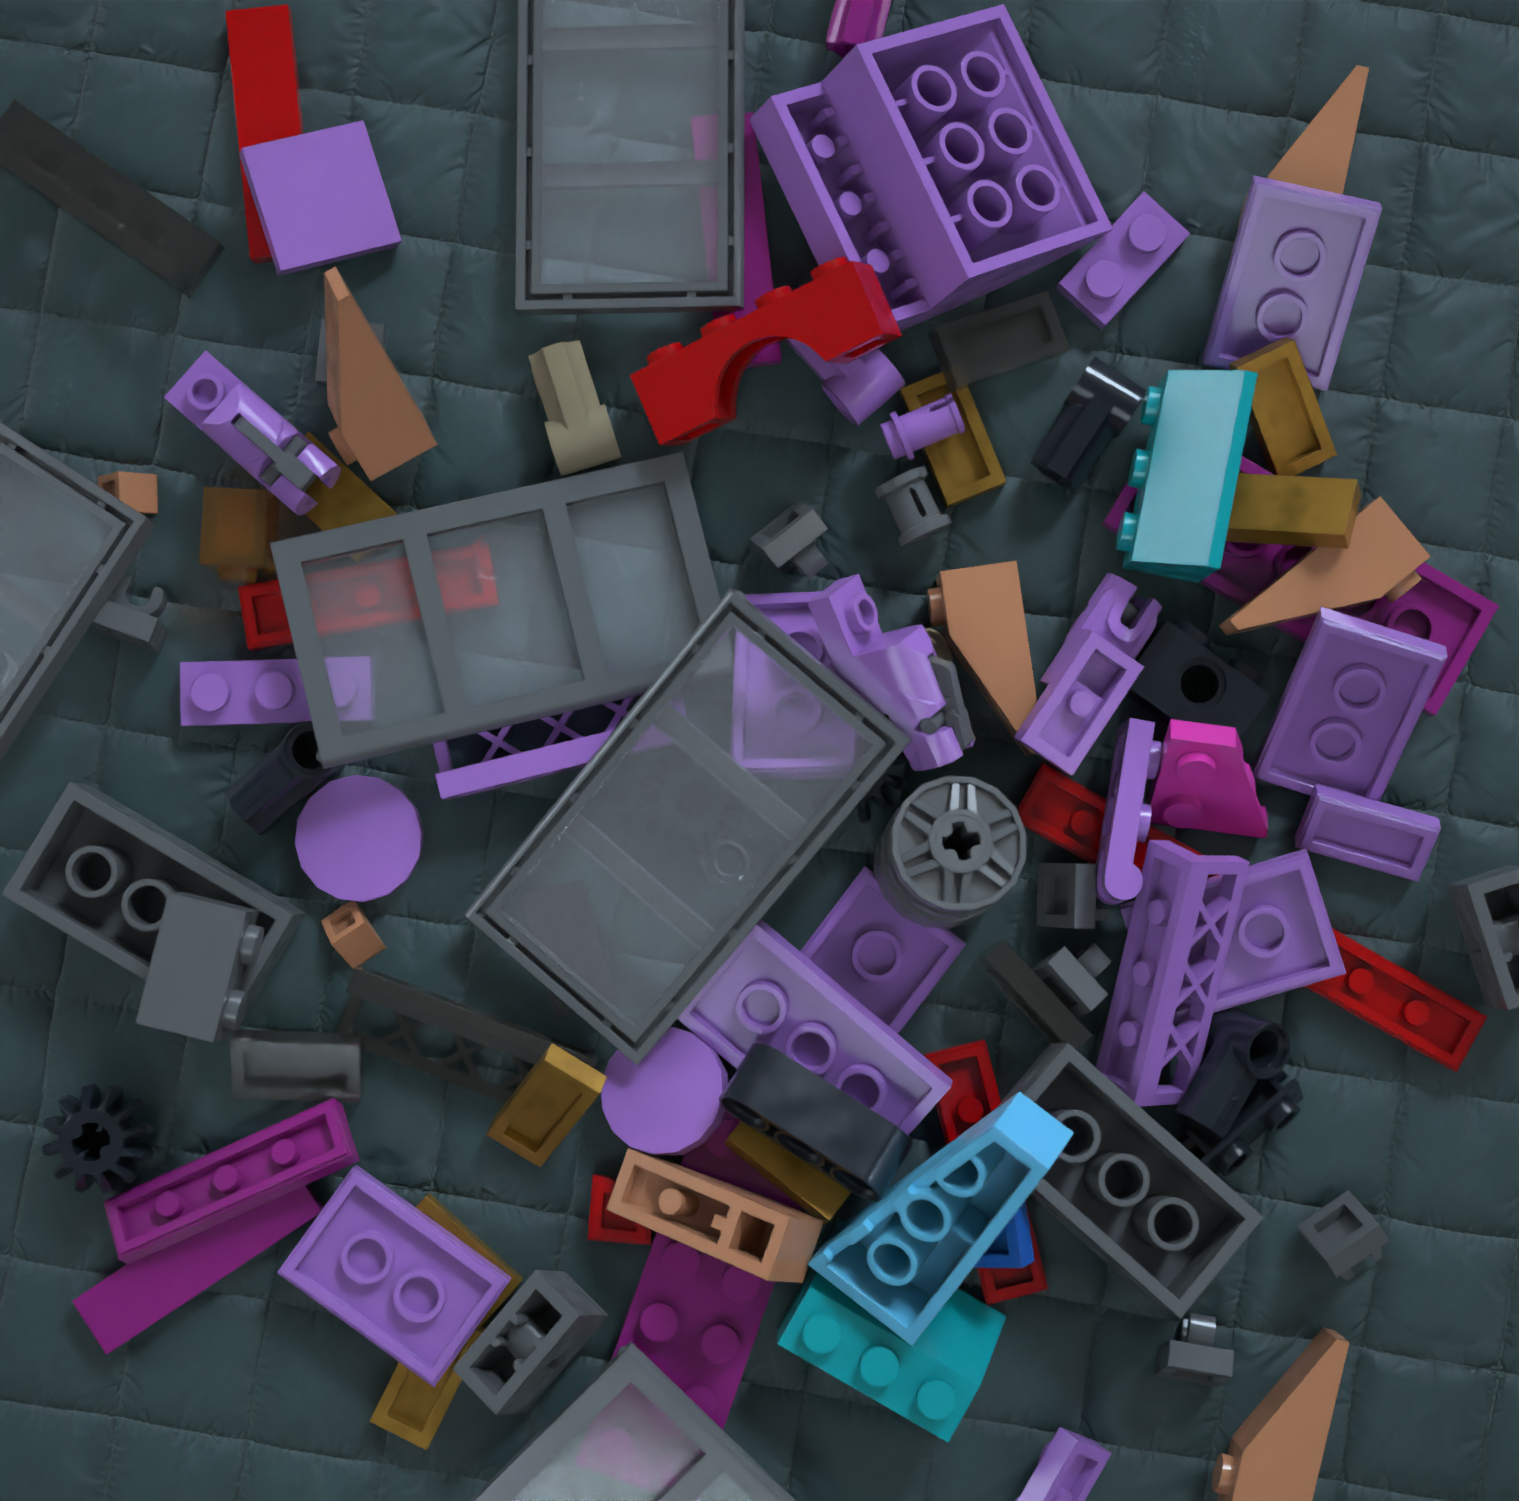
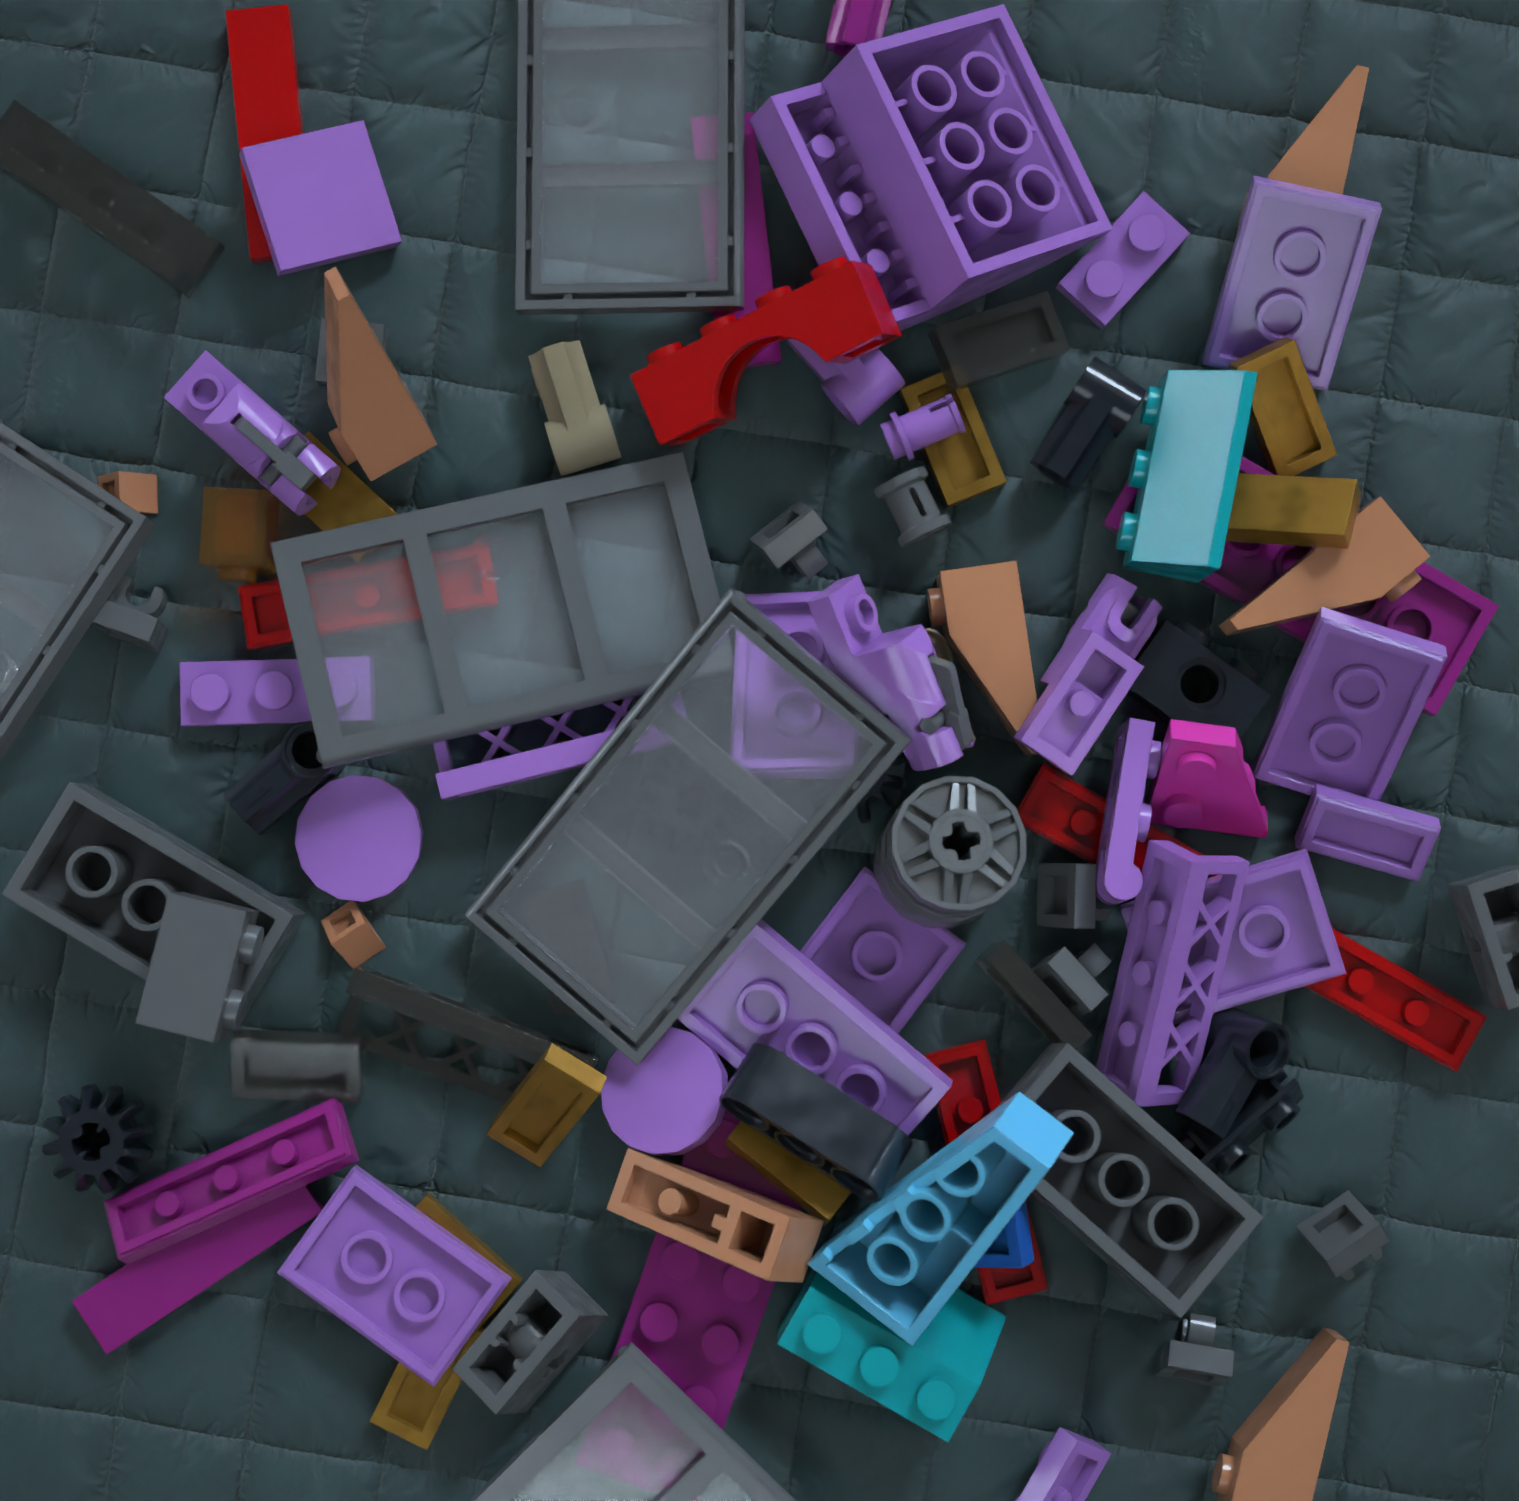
(610, 1226): red tile -> none

